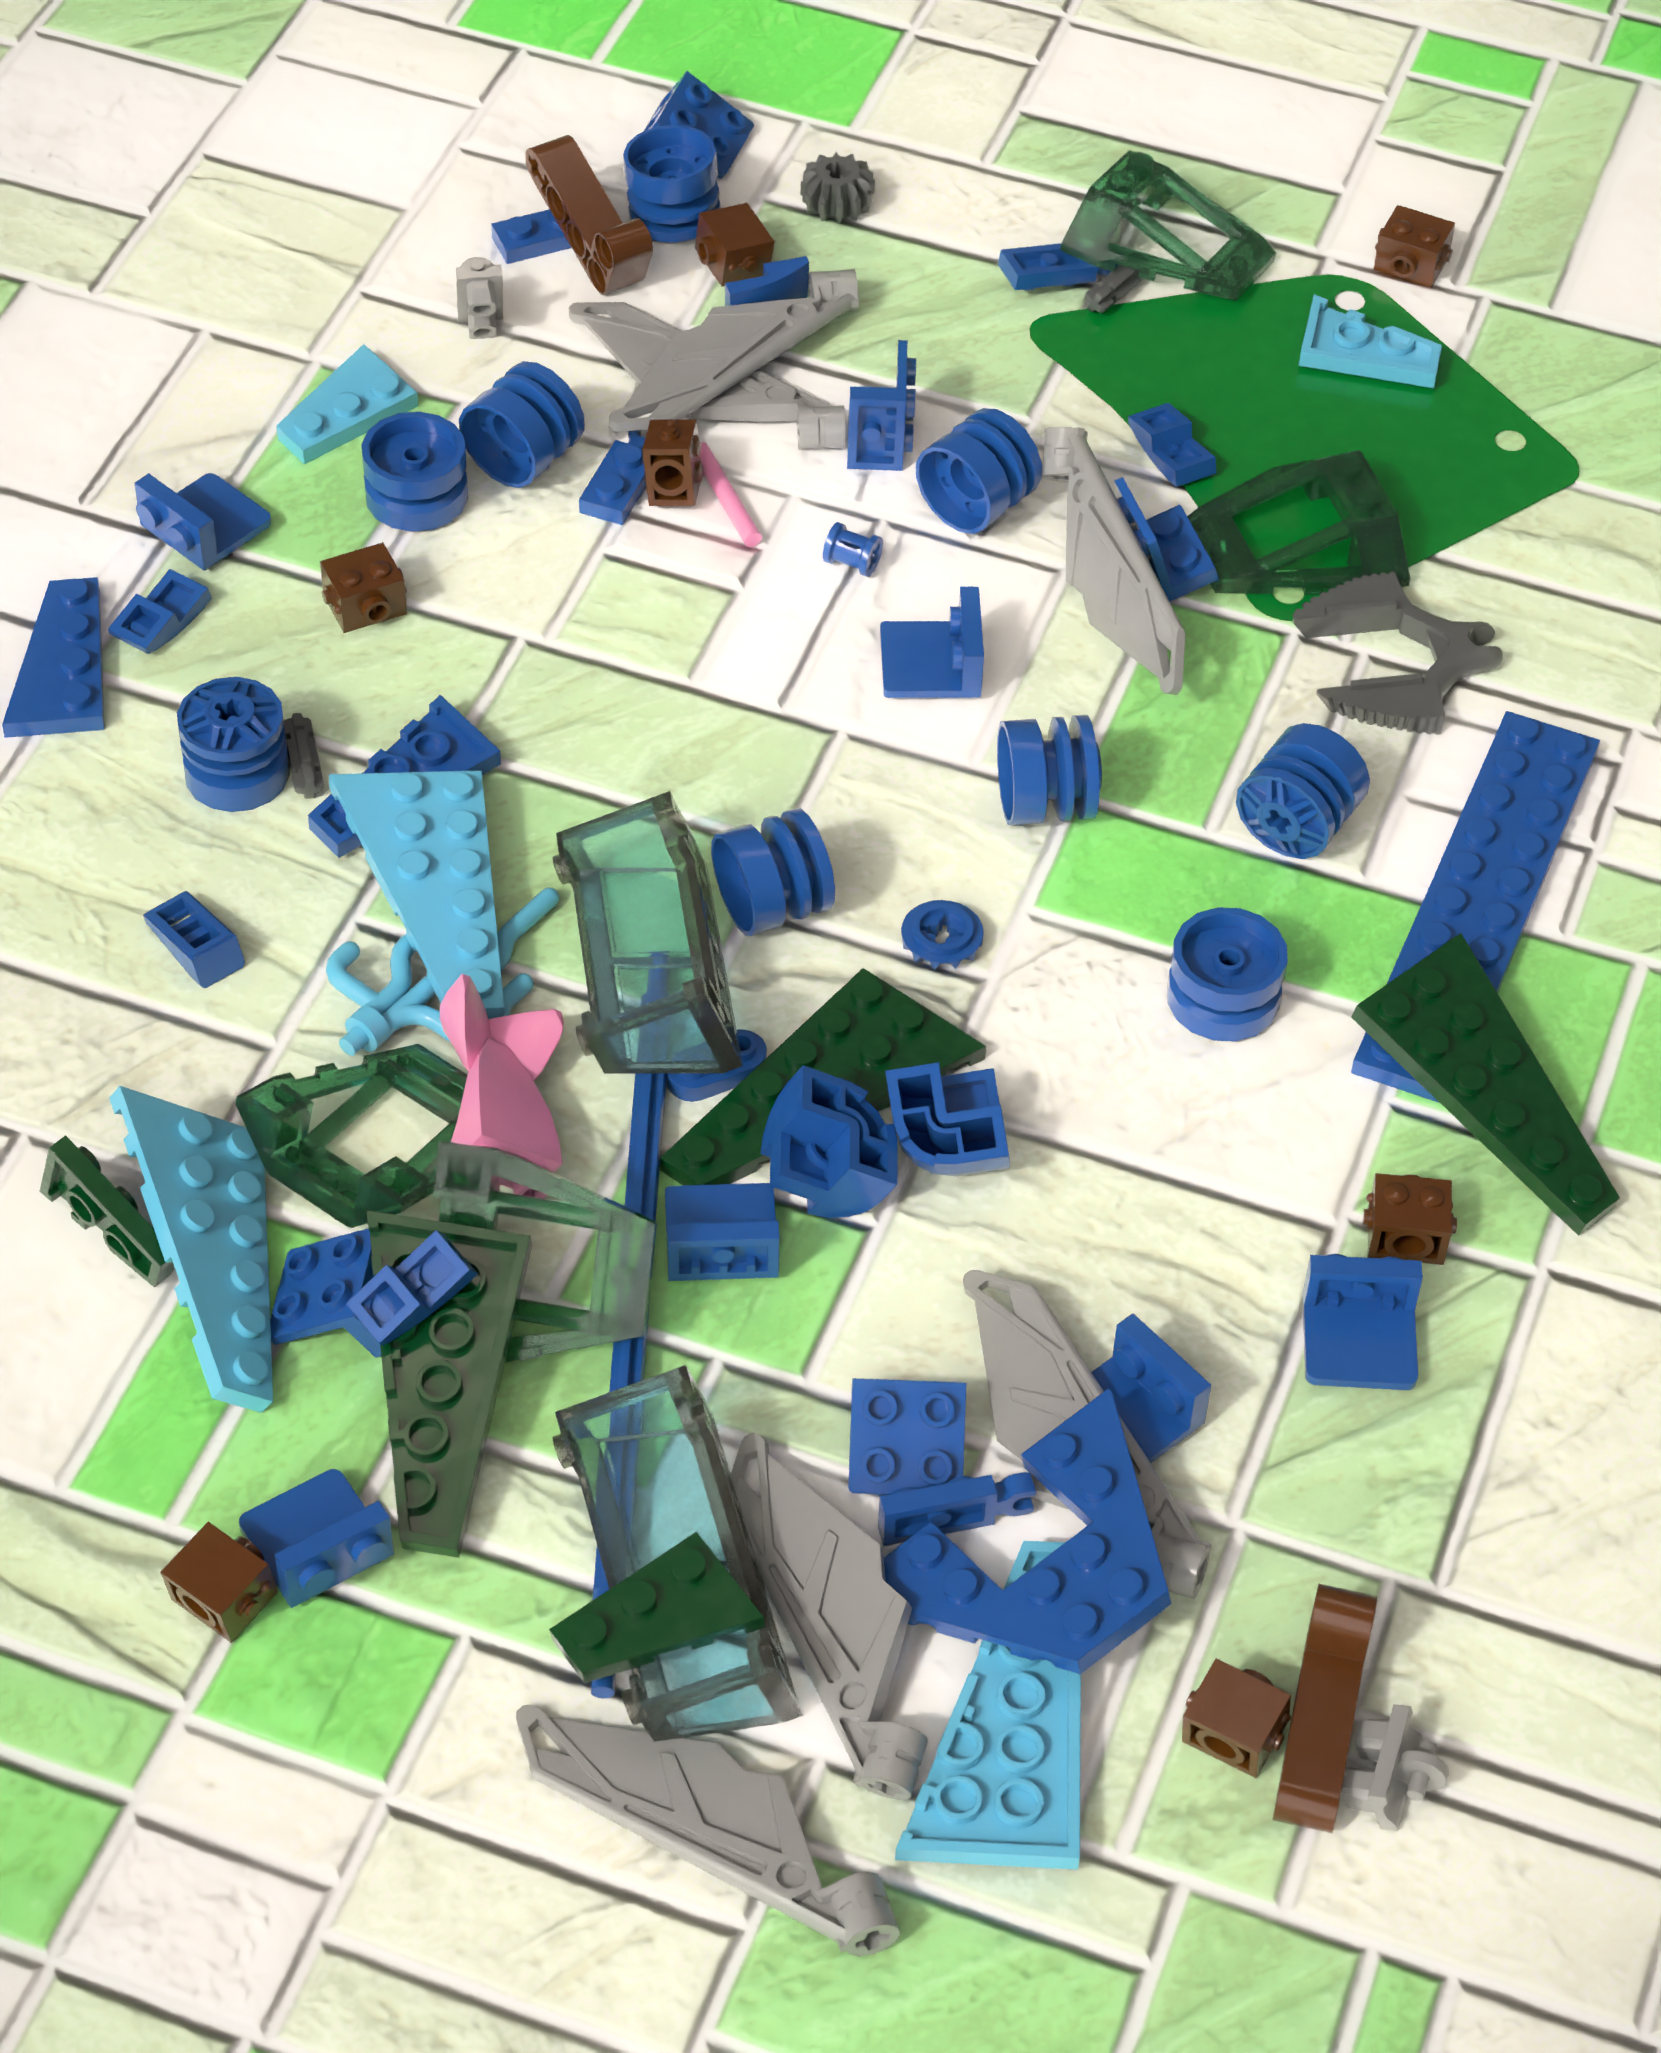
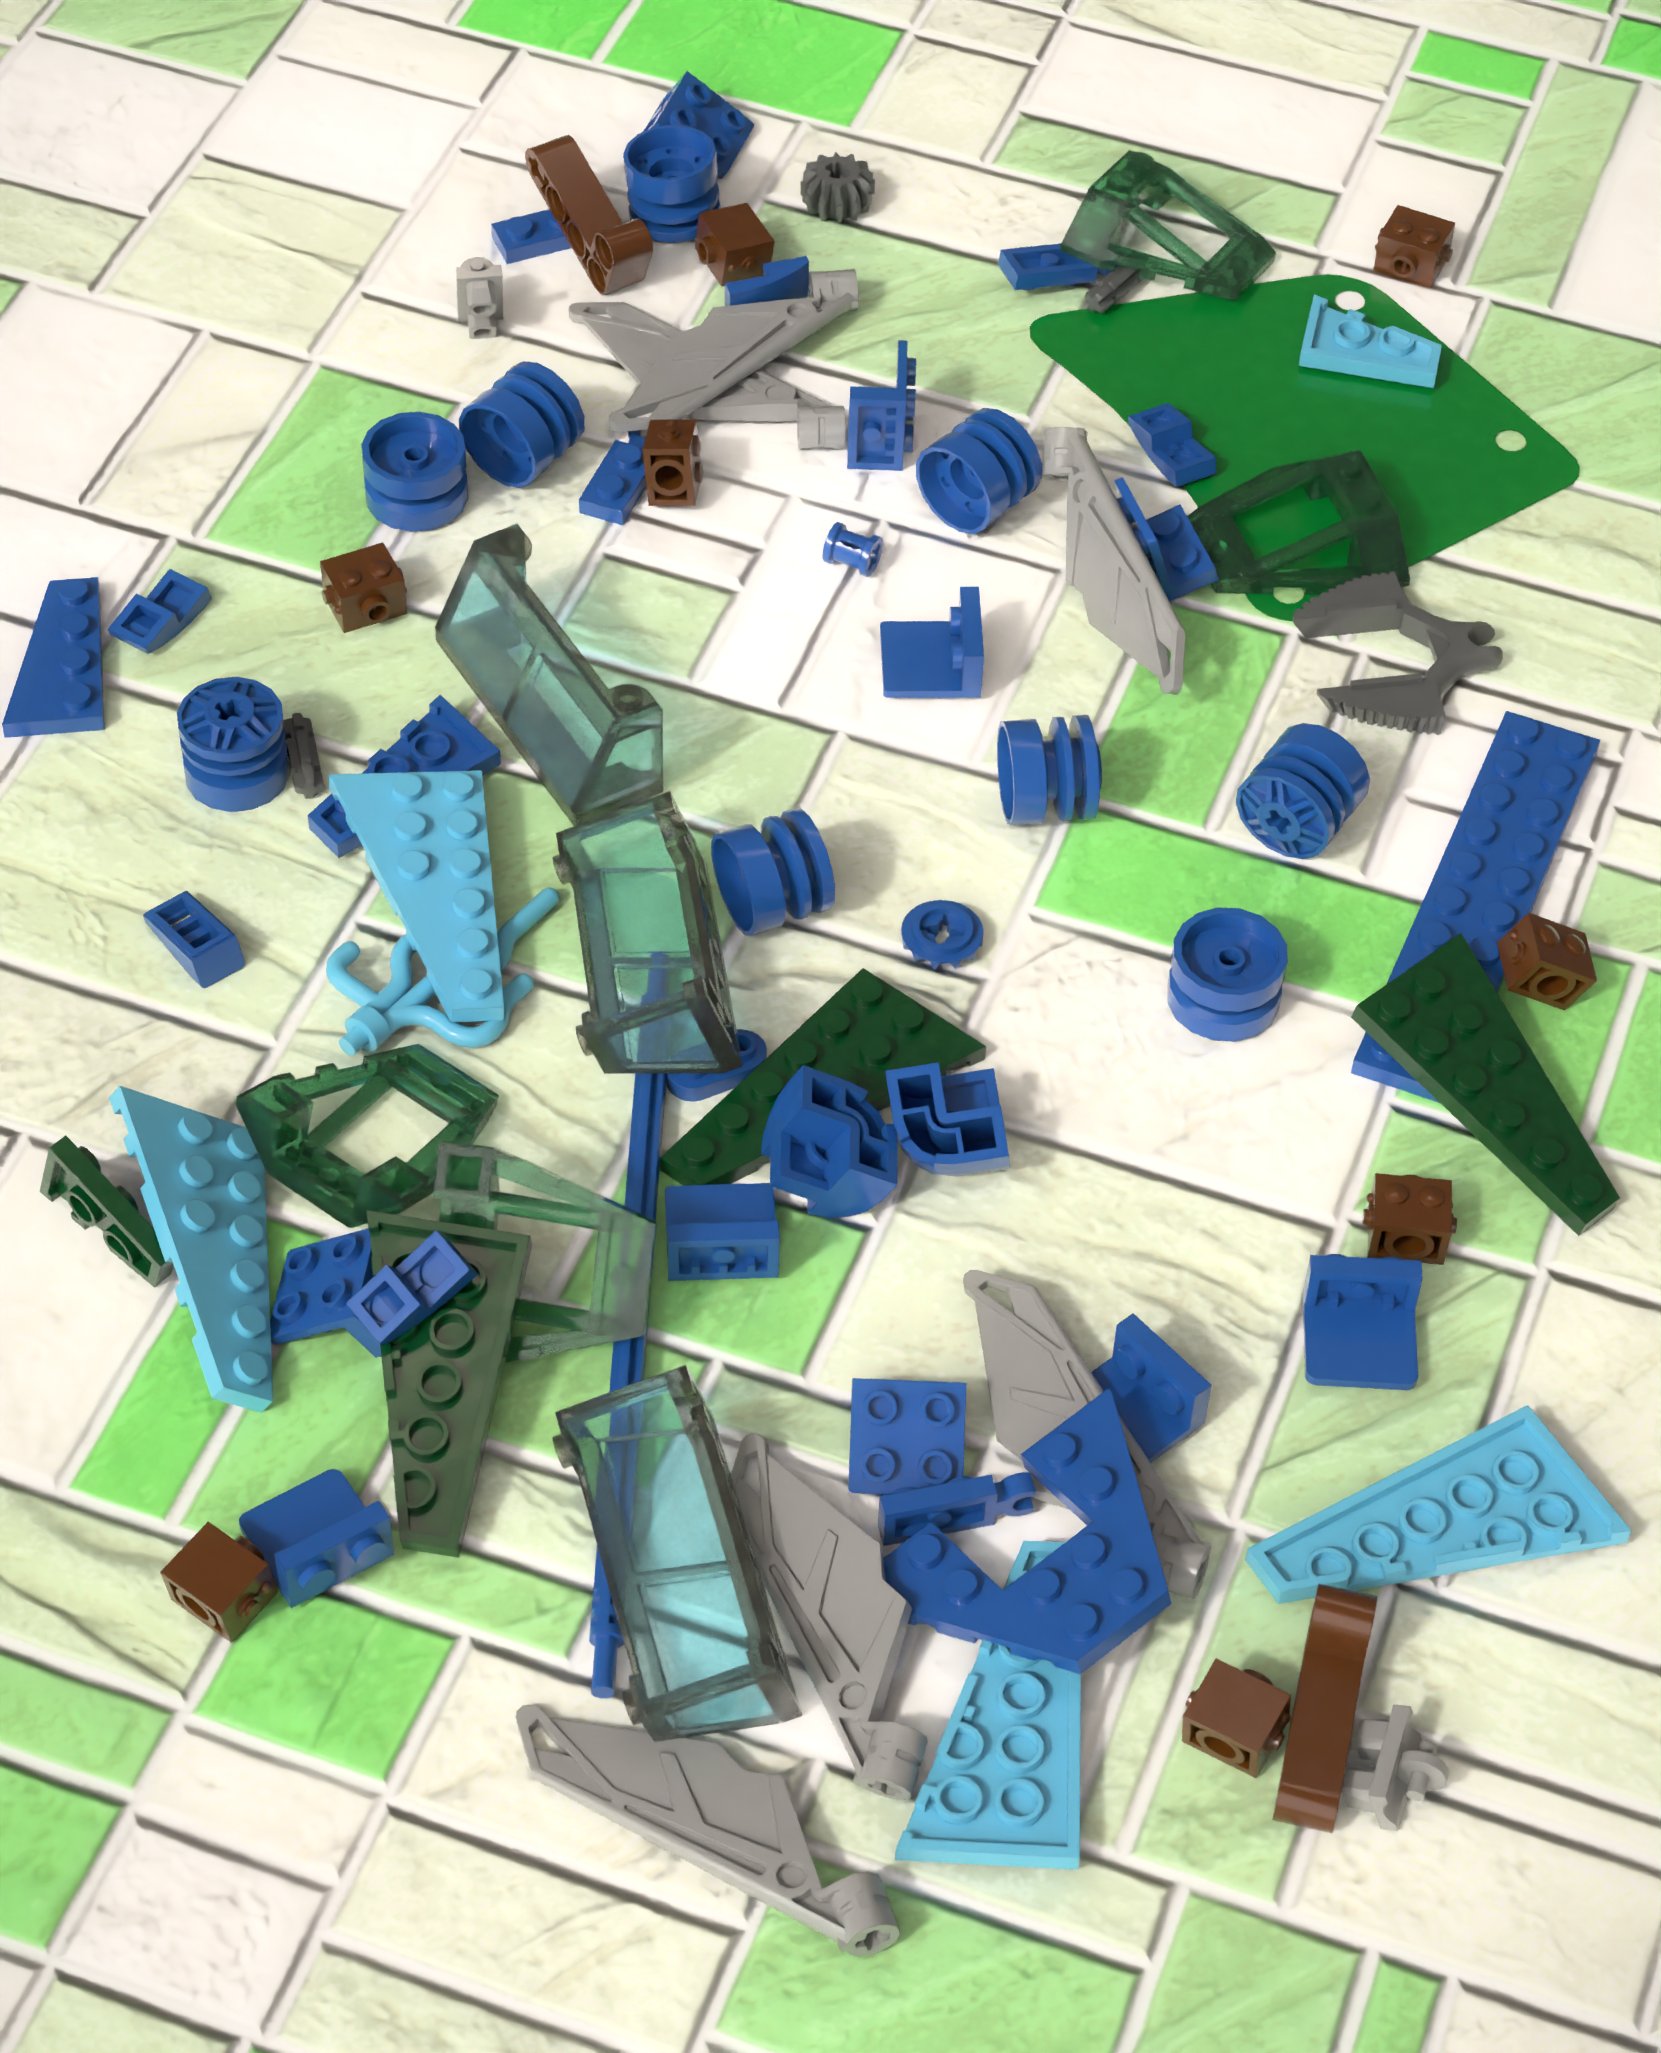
(200, 520): blue bracket -> none
(345, 406): medium azure wing -> none
(502, 1061): bright pink hips -> none
(580, 739): none -> windscreen
(660, 1608): dark green wing -> none
(728, 498): bright pink bar -> none
(1465, 1508): none -> medium azure wing
(1546, 961): none -> reddish brown head

